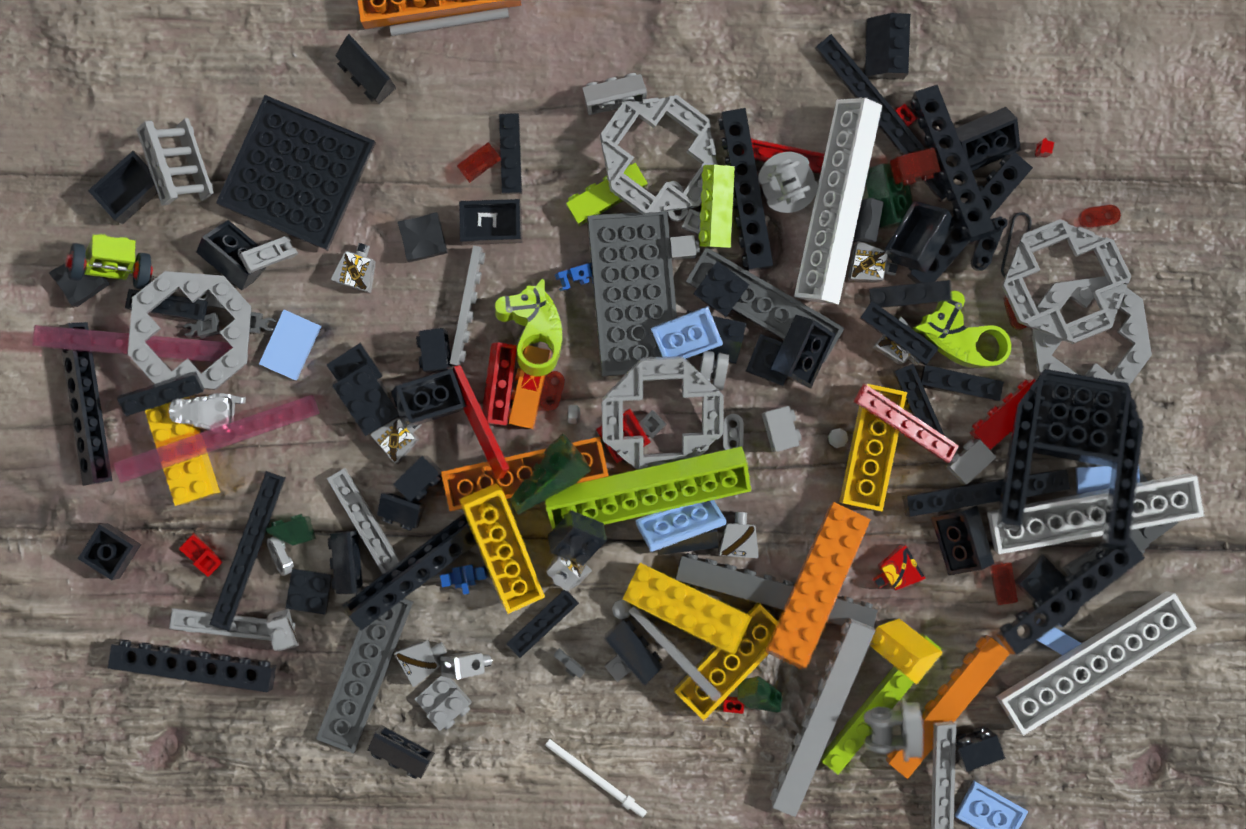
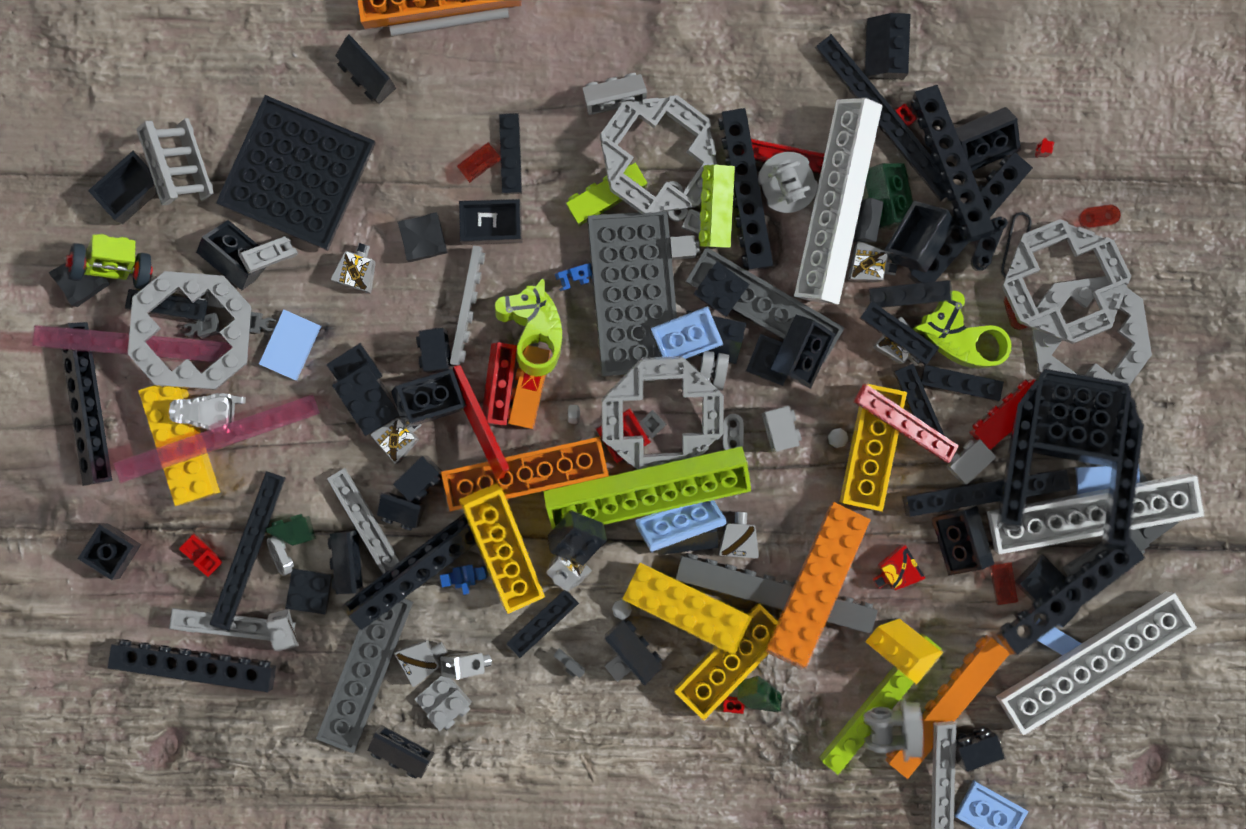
(160, 393): black plate -> none
(551, 390): clear red plate -> none
(556, 472): clear green wedge -> none
(627, 801): white bar -> none
(675, 653): light grey tile -> none
(822, 716): light grey brick -> none
(914, 166): clear red brick -> none

